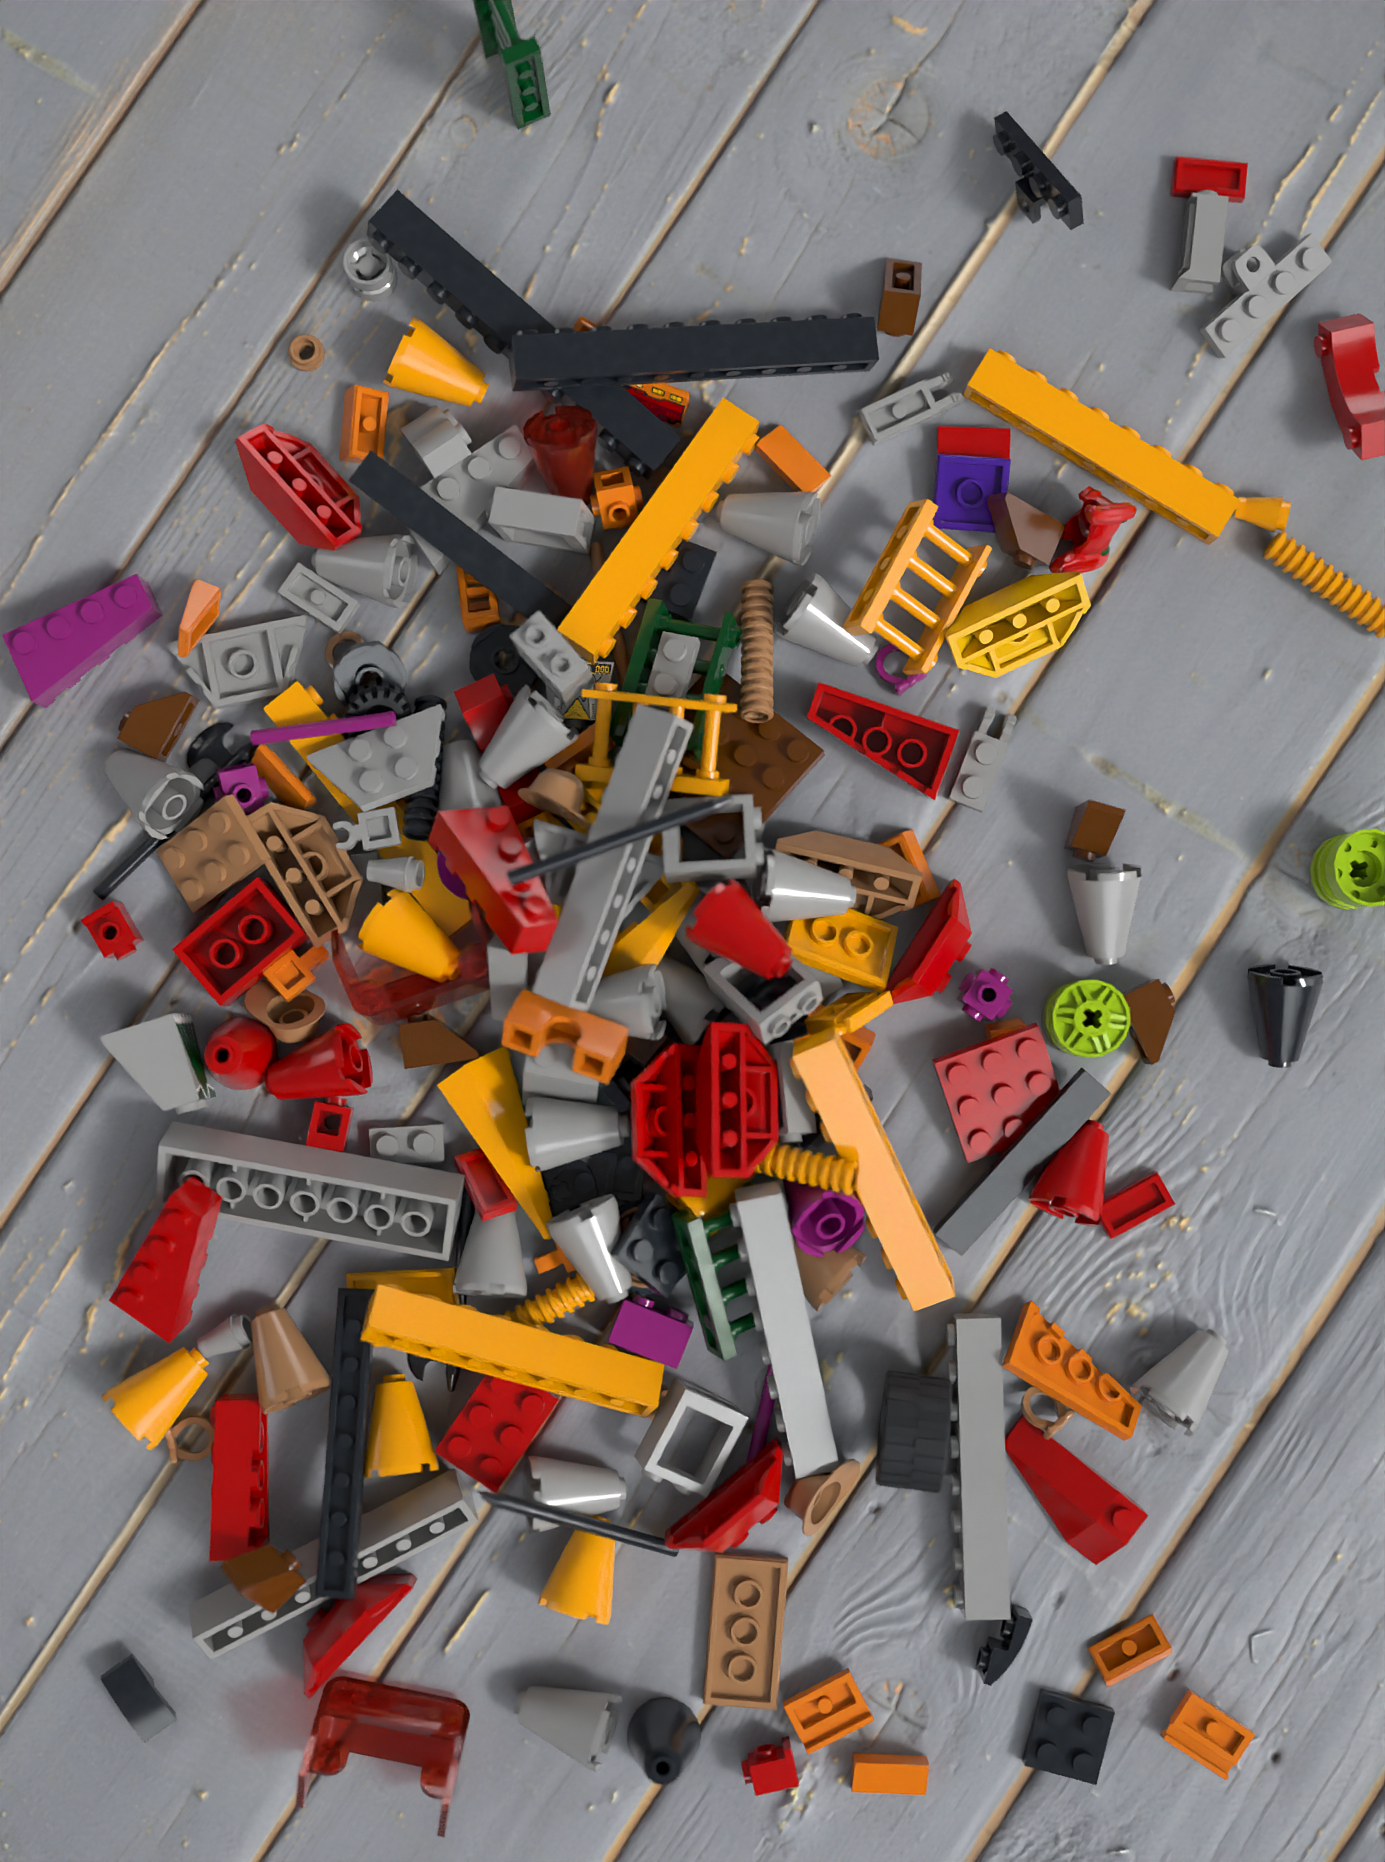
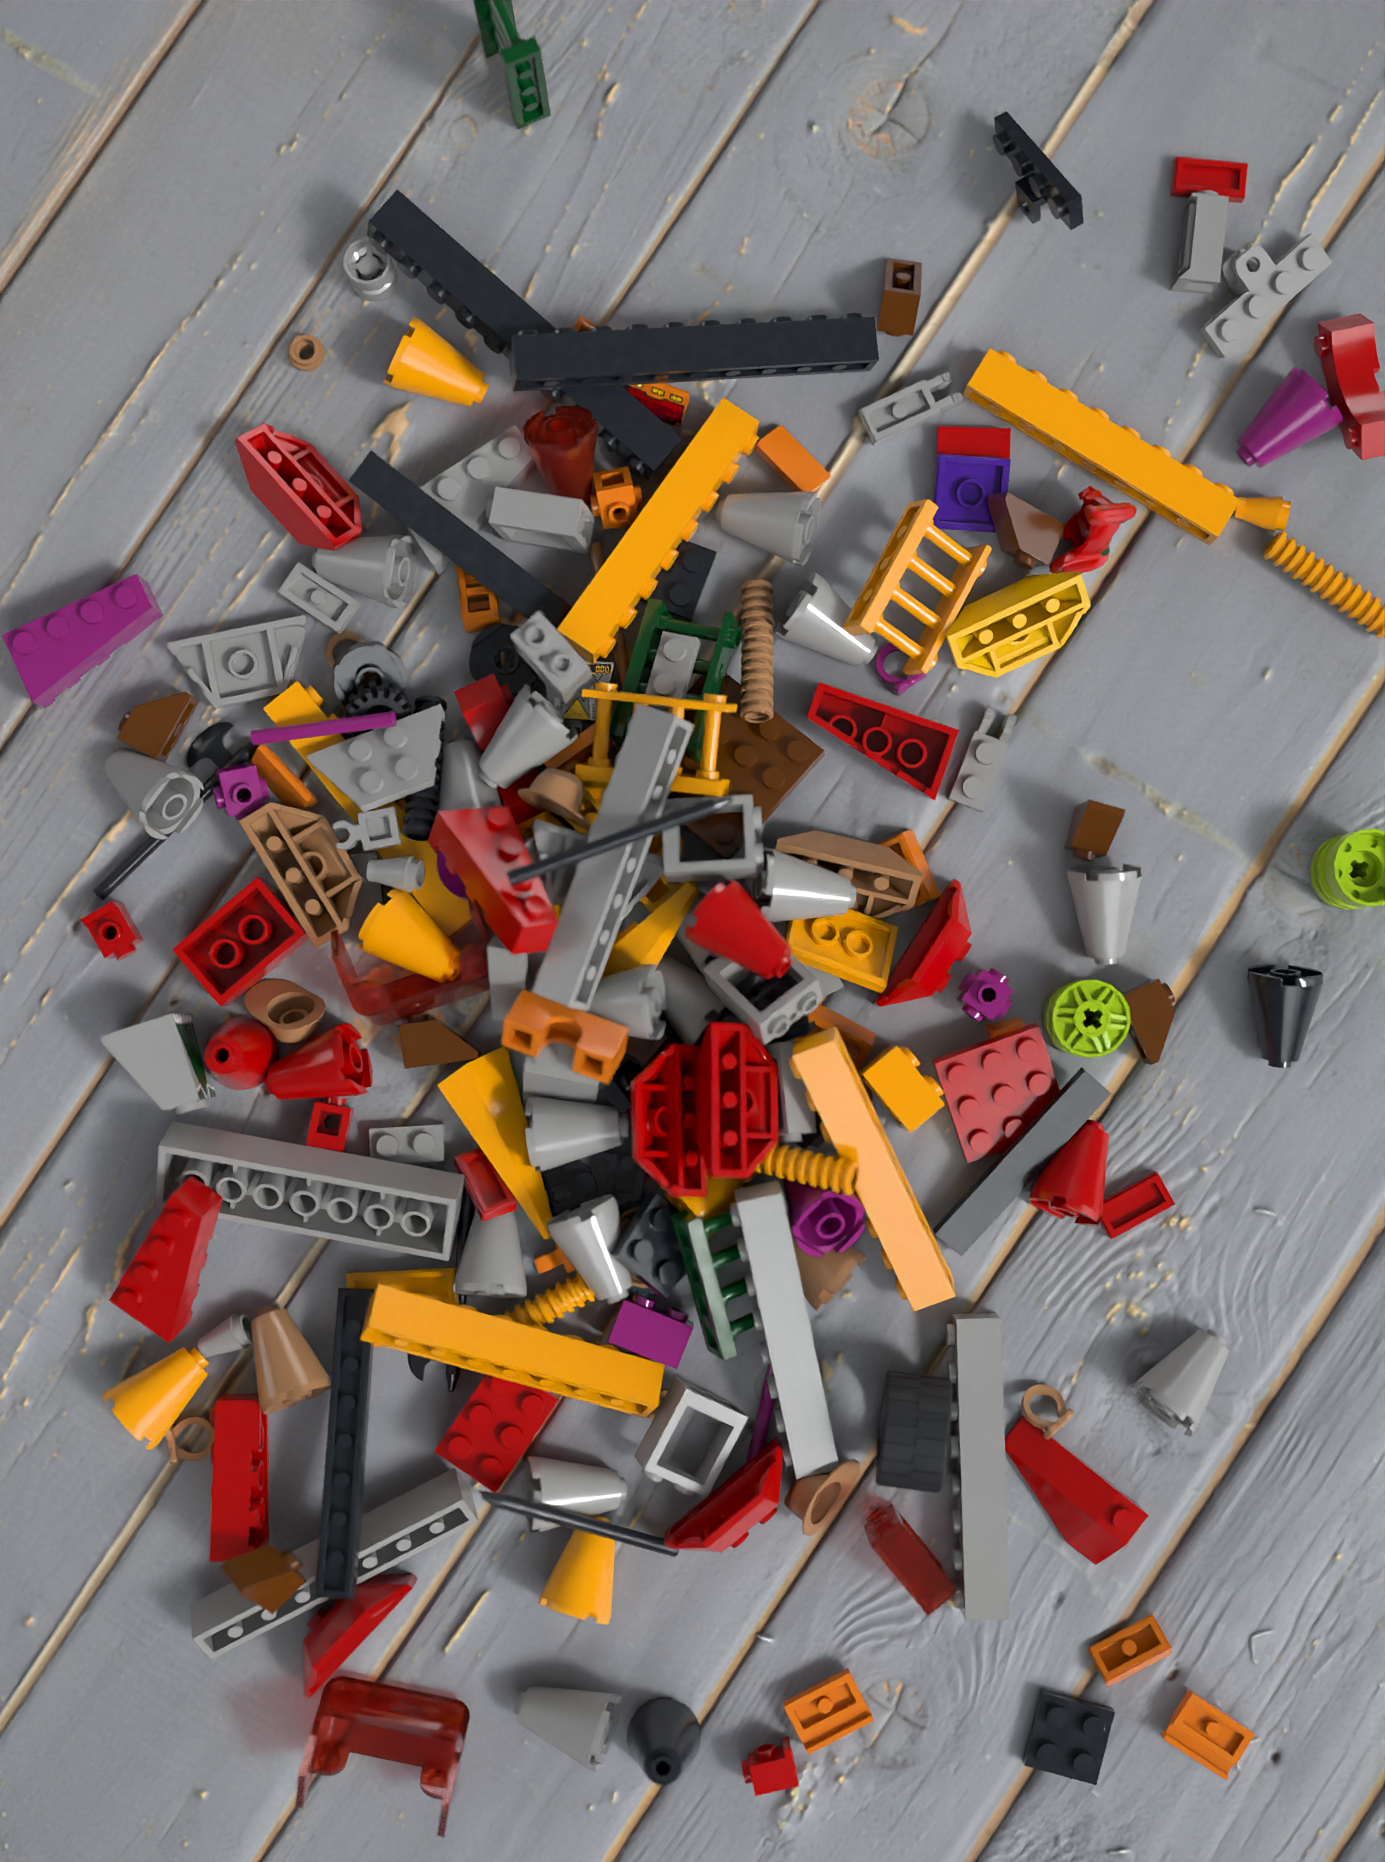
(138, 1698): black slope -> none
(199, 615): orange slope -> none
(213, 853): medium nougat plate -> none
(293, 974): orange plate -> none
(363, 423): orange slope -> none
(398, 1431): light orange cone -> none
(437, 440): light grey brick -> none
(745, 1630): medium nougat tile -> none
(849, 1012): light orange plate -> none
(889, 1773): orange slope -> none
(901, 1087): none -> light orange brick
(909, 1558): none -> clear red window
(999, 1654): black slope -> none
(1057, 1368): orange wing -> none
(1288, 420): none -> magenta cone

